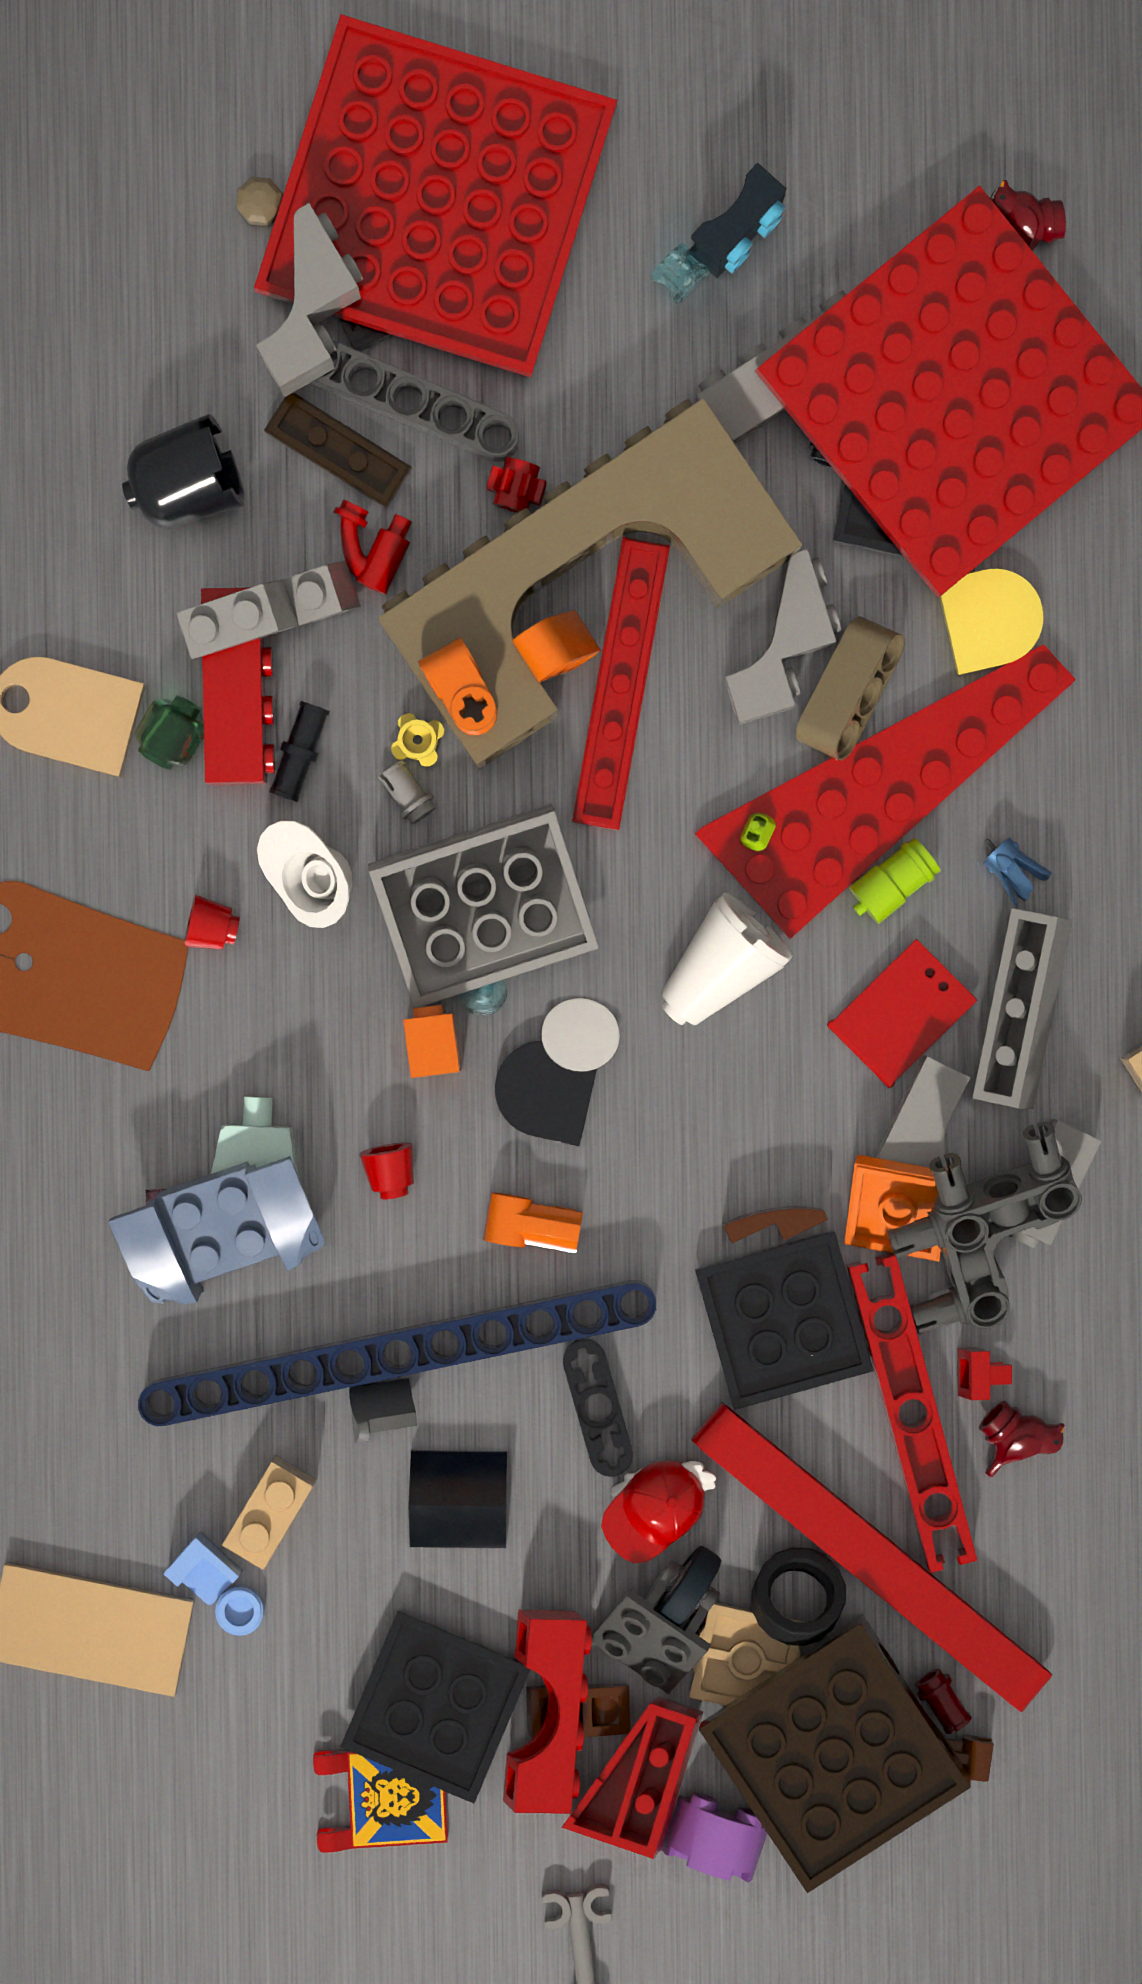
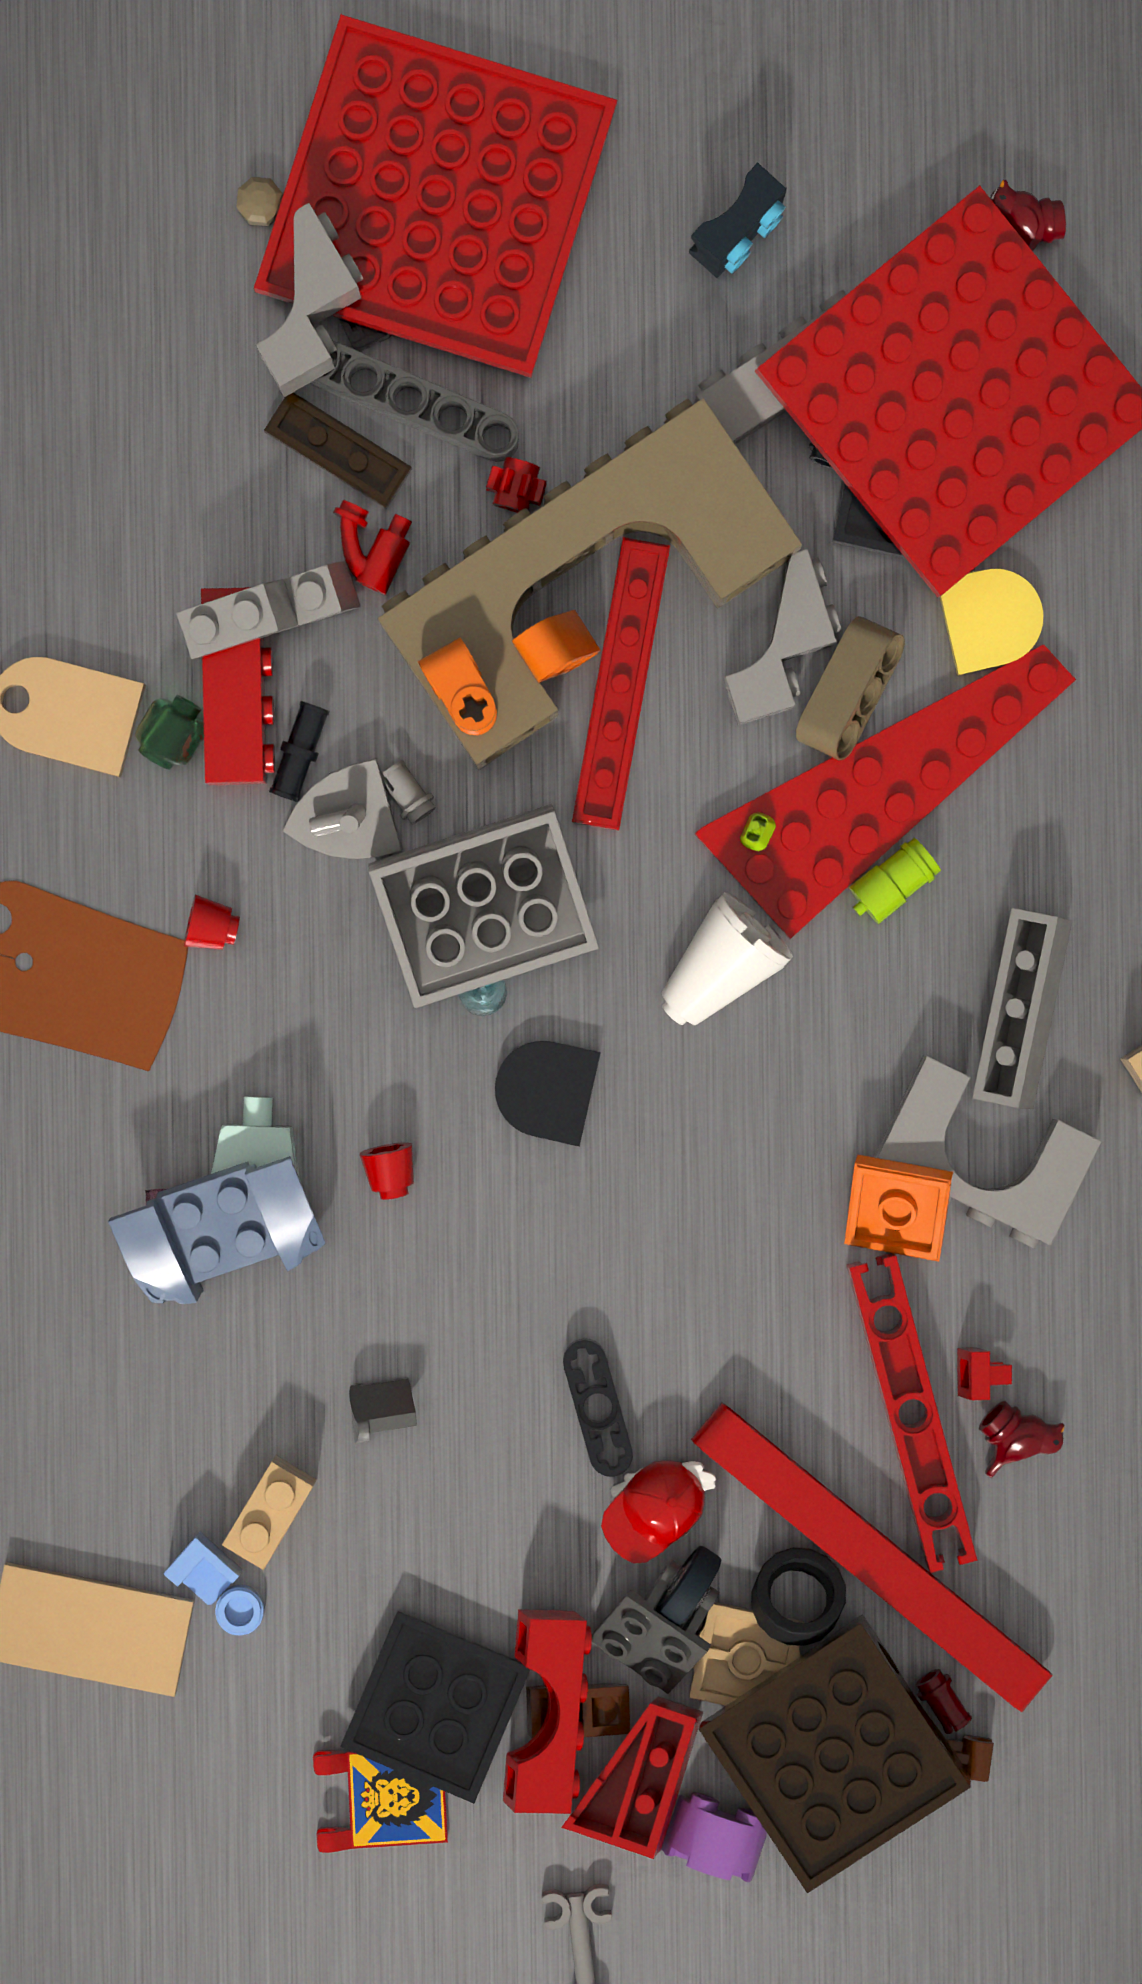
(183, 476): black cylinder -> none
(305, 873): white piece -> none
(346, 815): none -> light grey shield
(377, 1367): dark blue beam -> none
(411, 727): light yellow plate -> none
(432, 1042): orange brick -> none
(457, 1499): black slope -> none
(520, 1222): orange piece -> none
(580, 1034): white sticker -> none
(680, 273): clear light blue wheel -> none
(784, 1320): black plate -> none
(789, 1221): reddish brown slope -> none
(902, 1013): red container -> none
(990, 1210): dark grey pin -> none
(1005, 864): flat silver piece -> none

